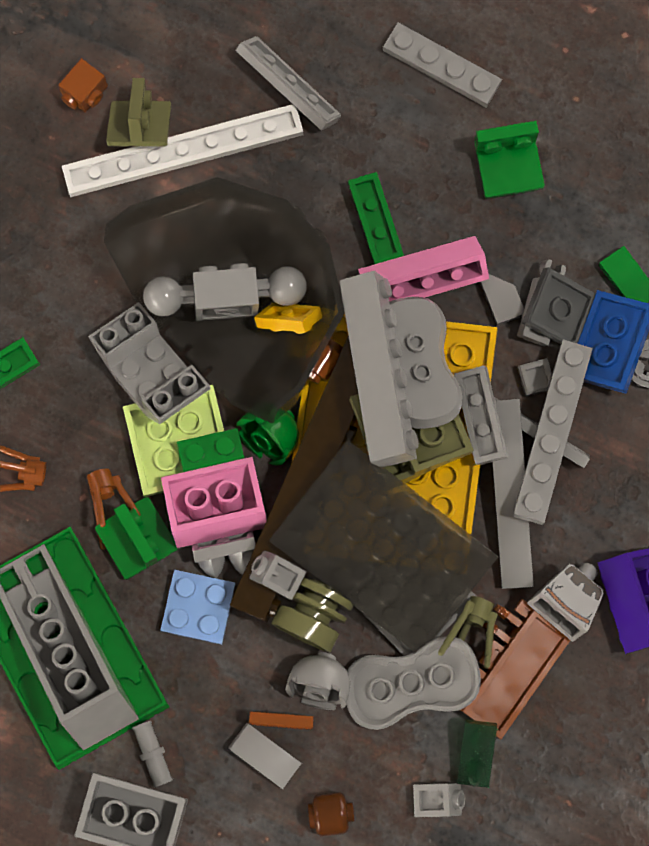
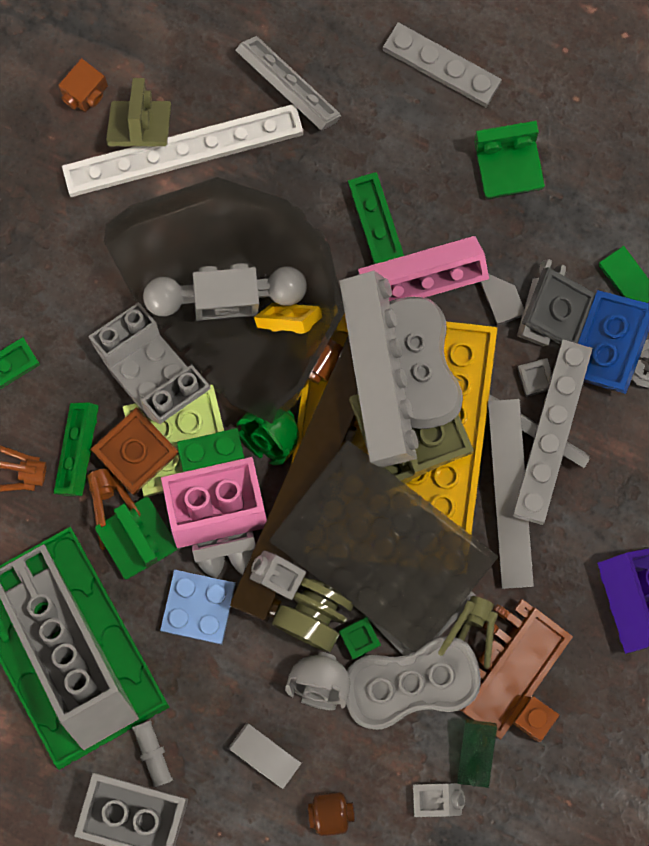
(76, 449): none -> green plate
(135, 451): none -> dark orange tile
(281, 720): dark orange tile -> none
(359, 638): none -> green plate
(481, 416): light grey plate -> none
(536, 719): none -> dark orange brick
(569, 600): light grey torso -> none

